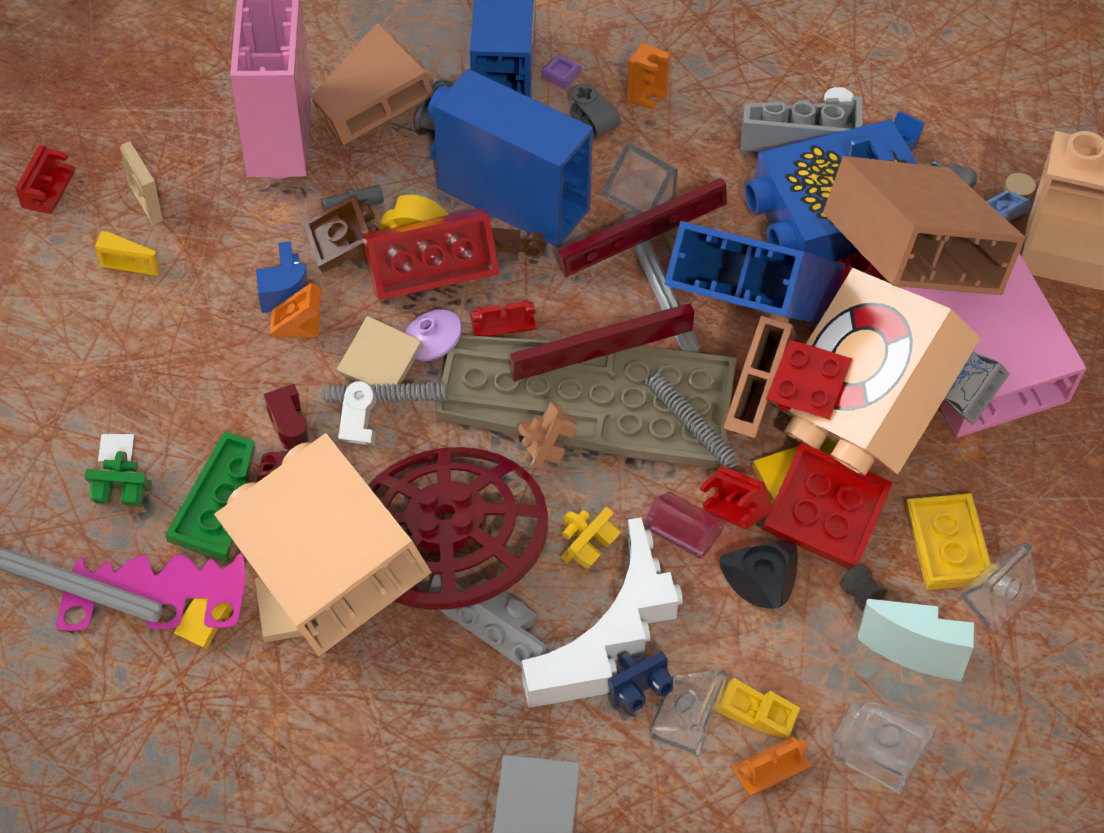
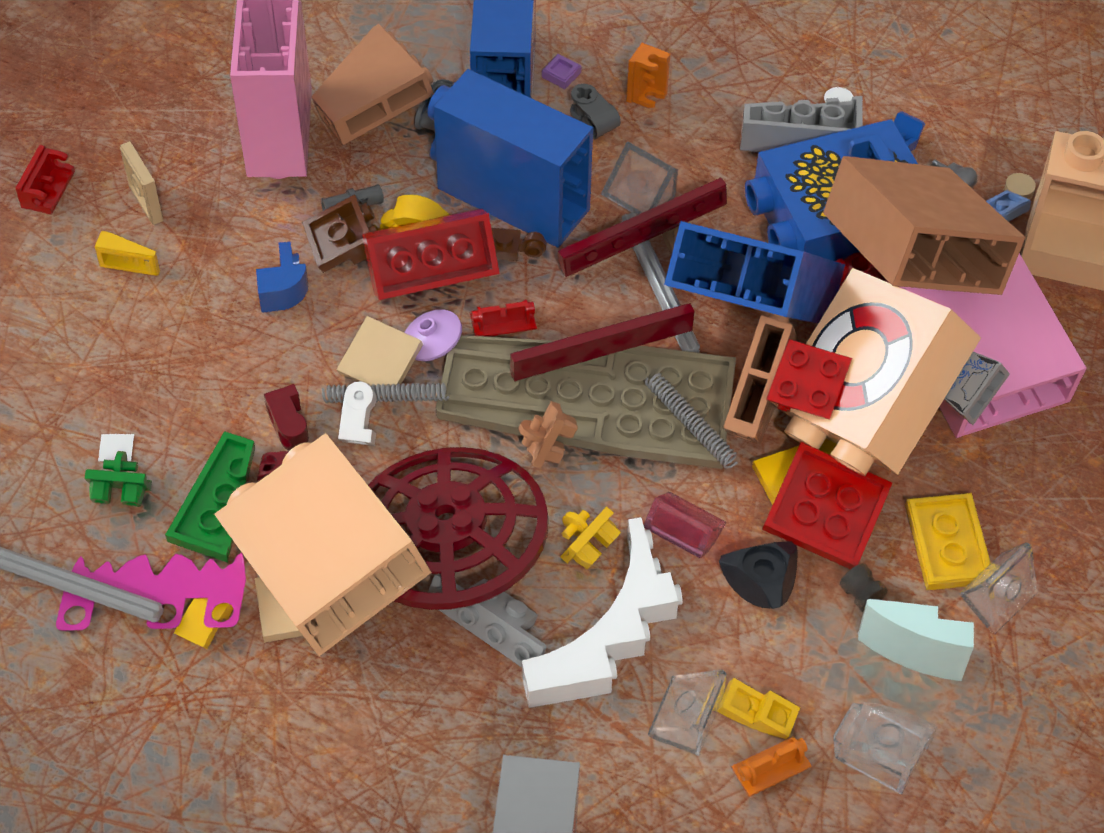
(298, 314): orange slope -> none
(638, 676): dark blue hips -> none
(736, 498): red hinge -> none

